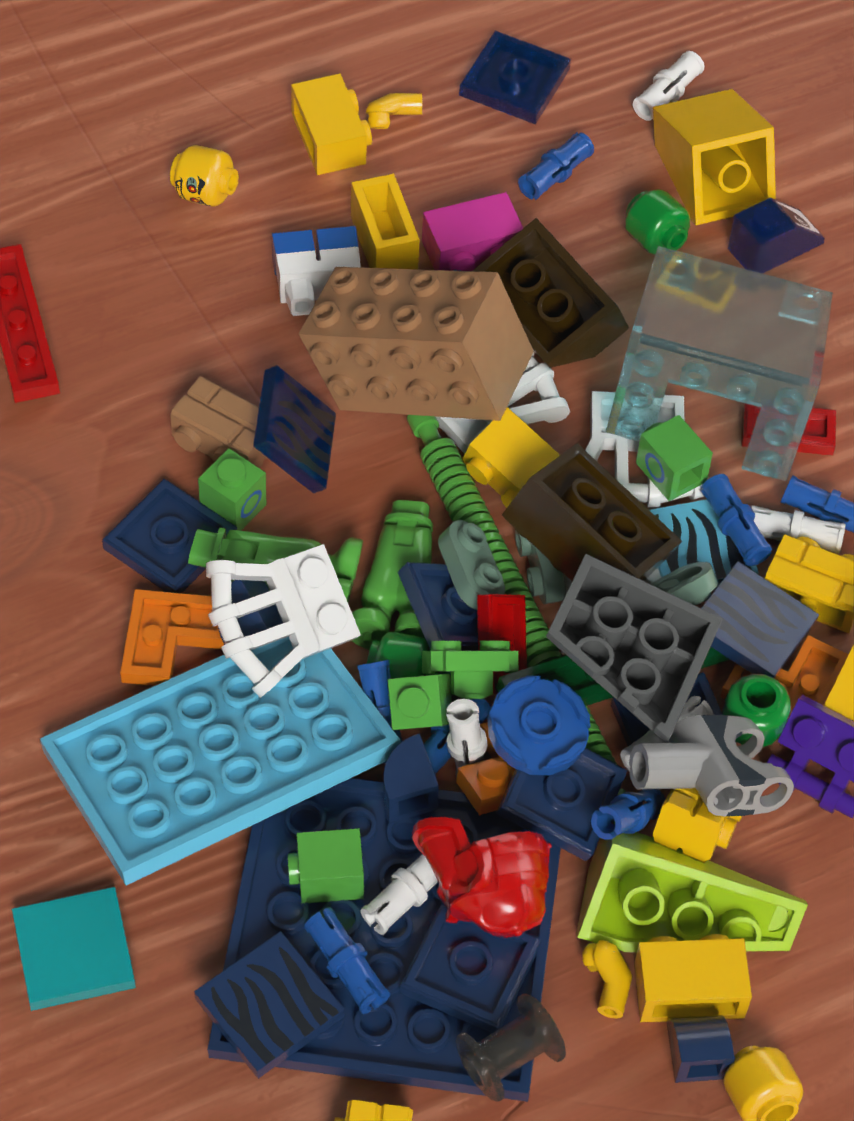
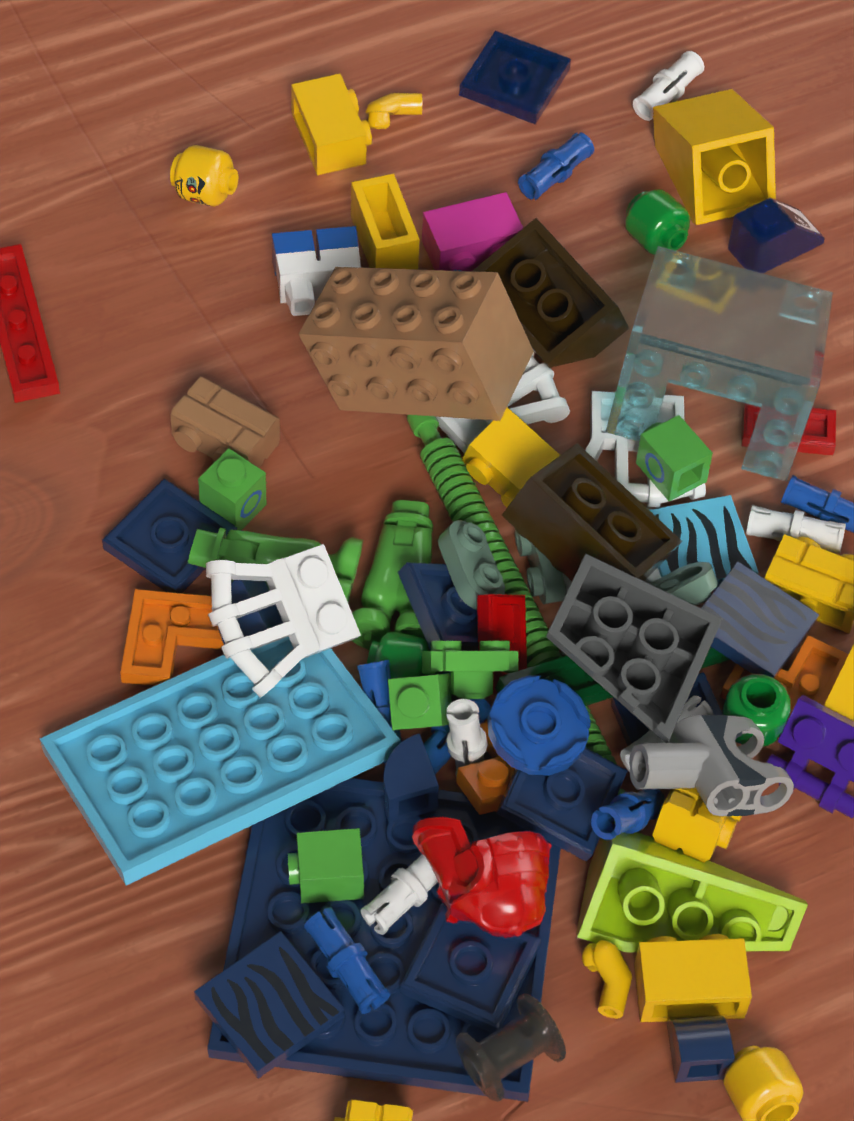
(73, 948): teal tile -> none
(294, 429): clear blue tile -> none
(736, 520): blue pin -> none

